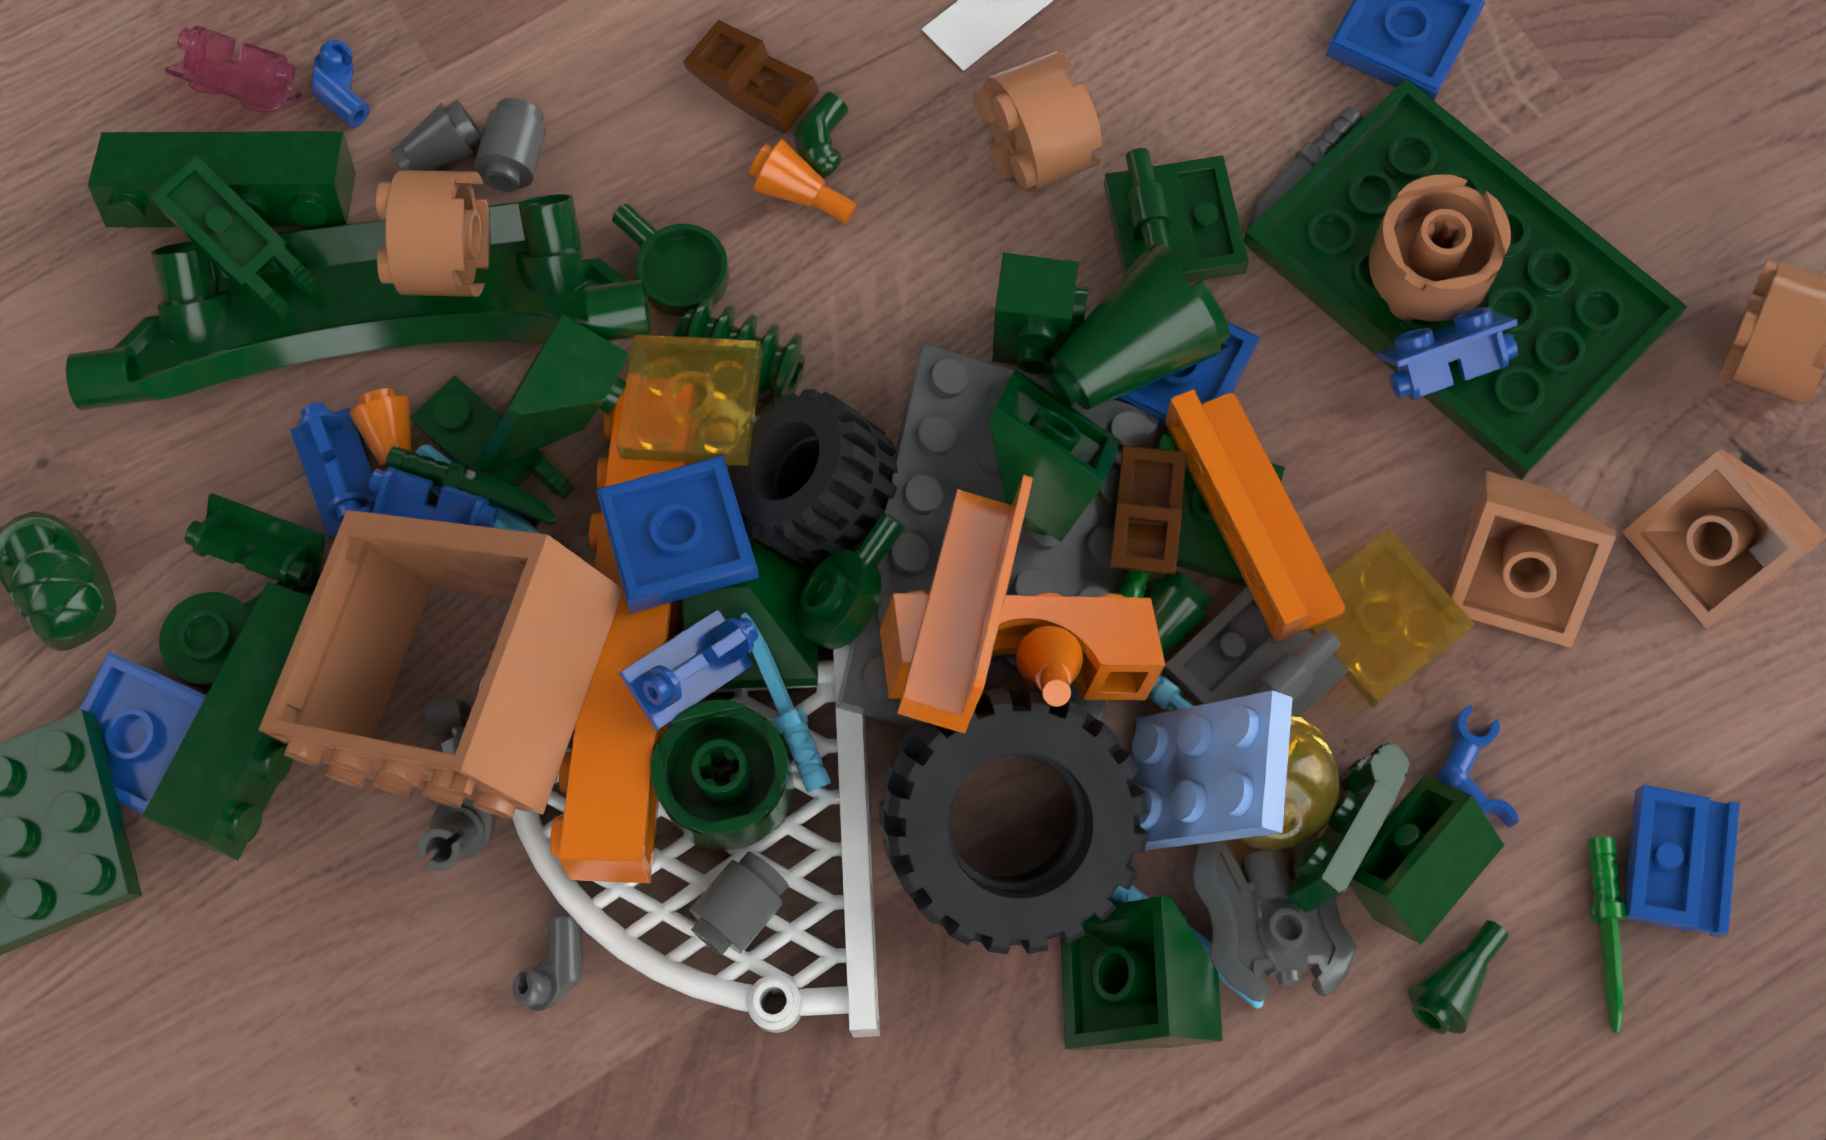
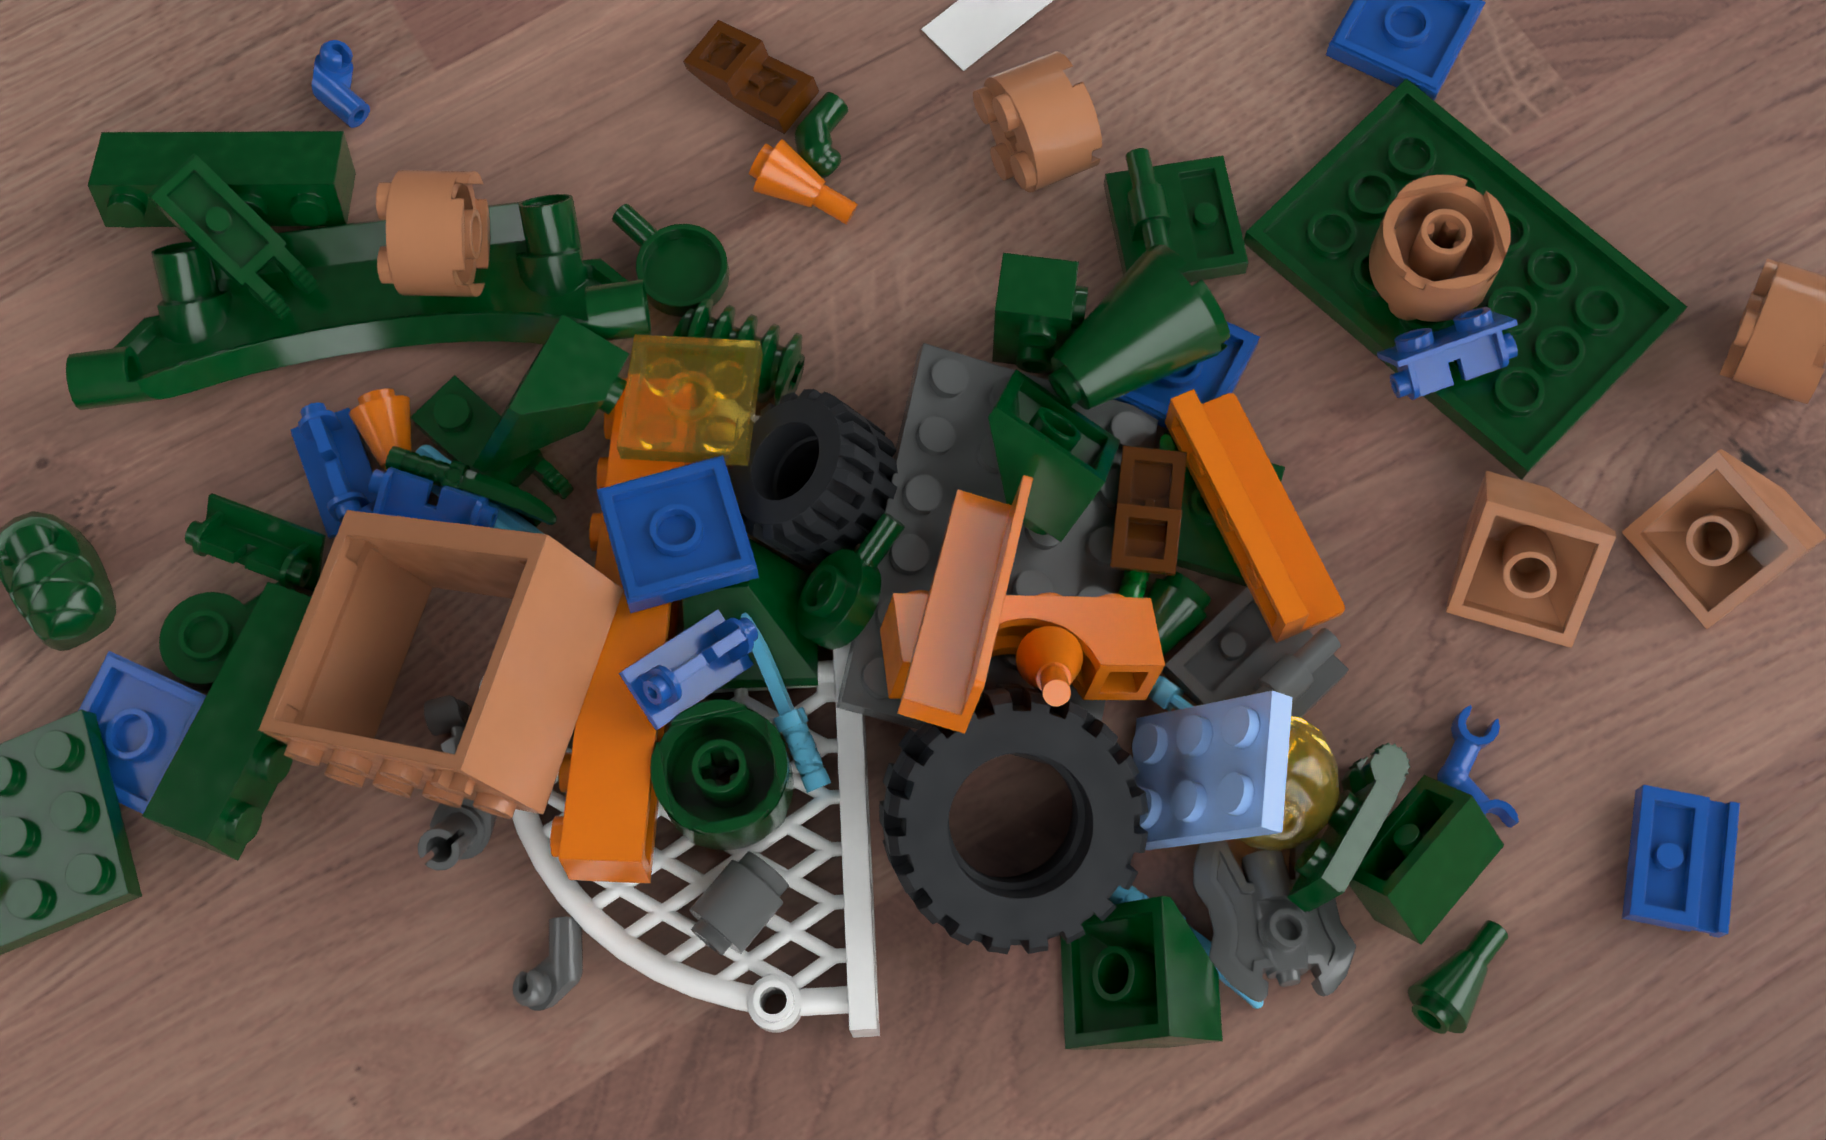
(257, 79): clear pink hinge -> none
(439, 139): dark grey cone -> none
(510, 145): dark grey brick -> none
(1307, 158): dark grey piece -> none
(1392, 618): clear yellow plate -> none
(1607, 912): green piece -> none

